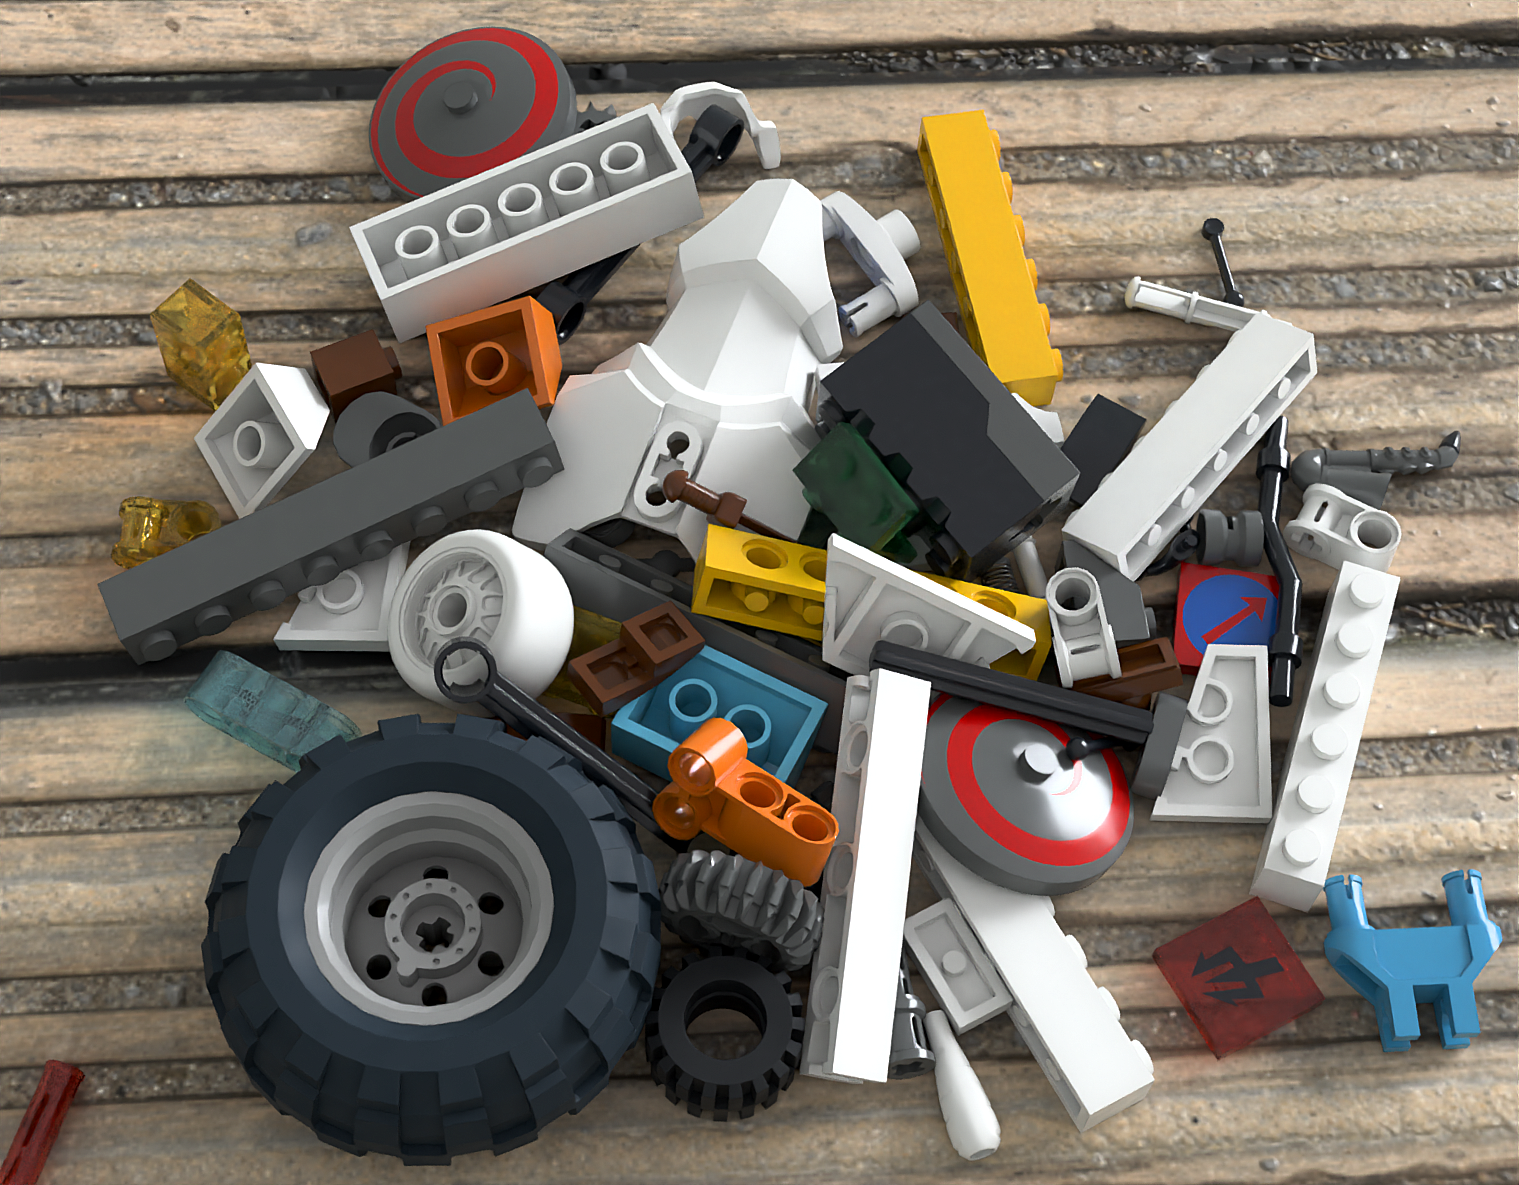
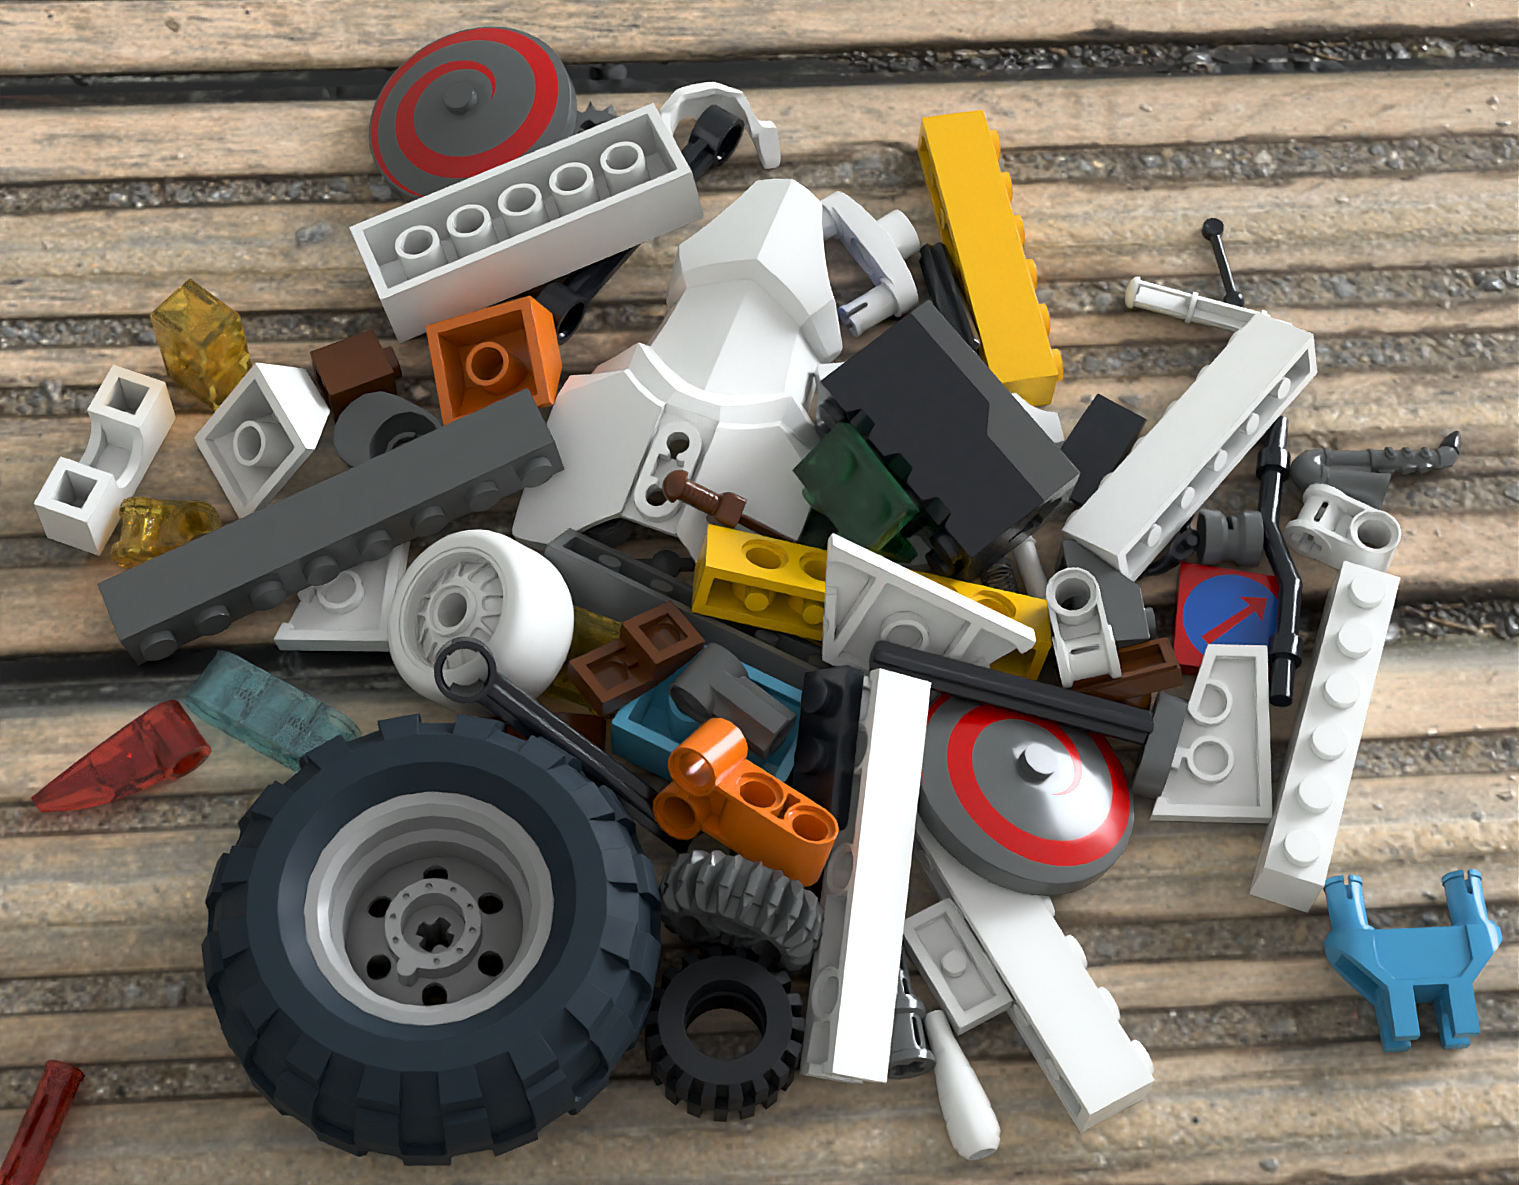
(127, 429): none -> white arch
(144, 752): none -> clear red piece
(720, 688): none -> dark grey piece
(828, 738): none -> black hinge
(947, 292): none -> black axle
(1079, 748): black hinge -> none
(1238, 977): clear red tile -> none

